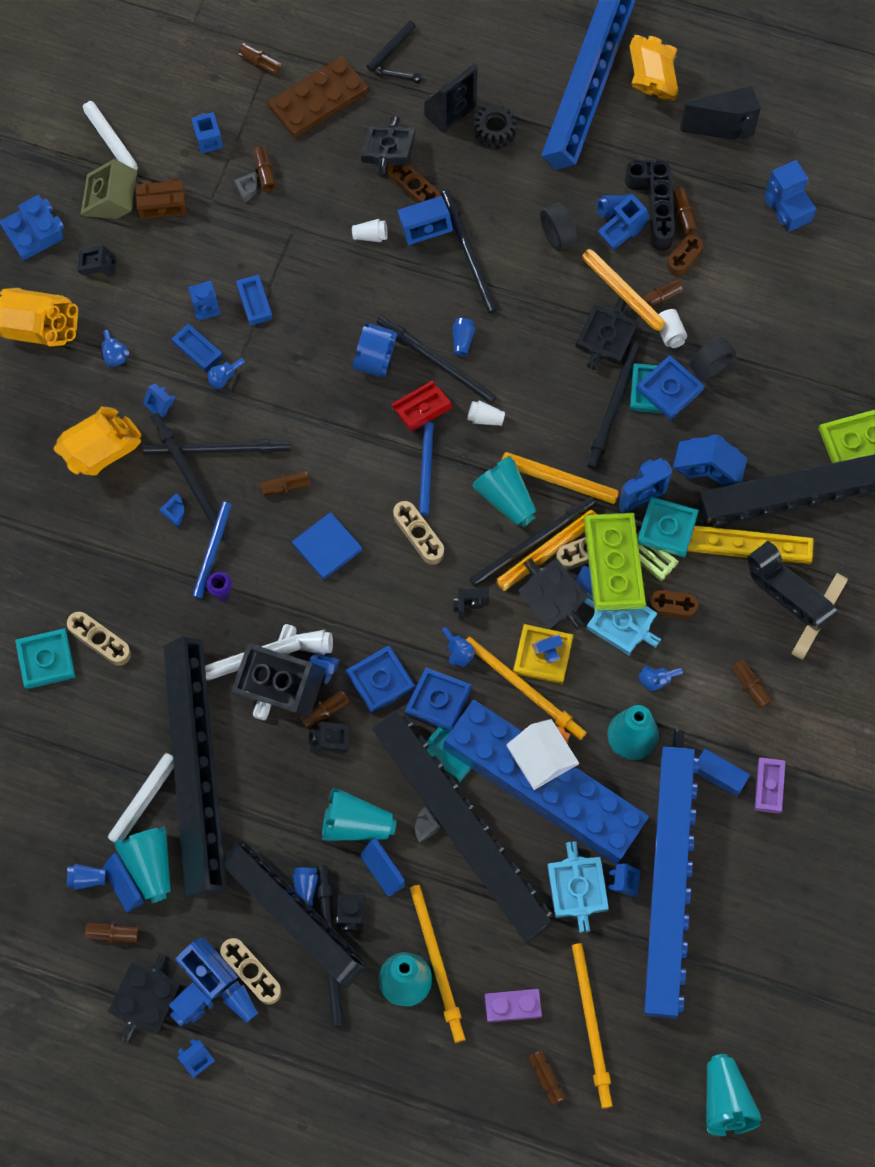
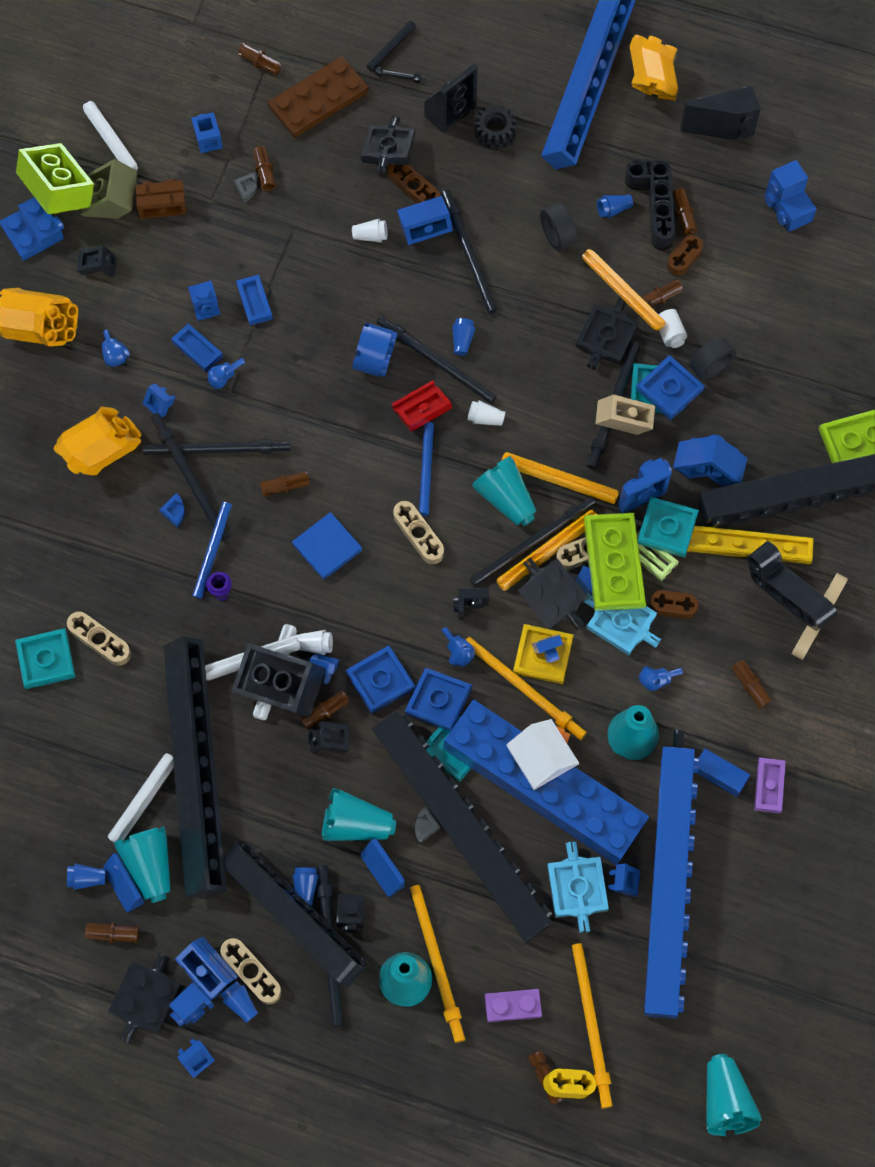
(54, 178): none -> lime brick
(569, 1089): none -> yellow beam
(625, 414): none -> tan brick
(628, 222): blue brick -> none

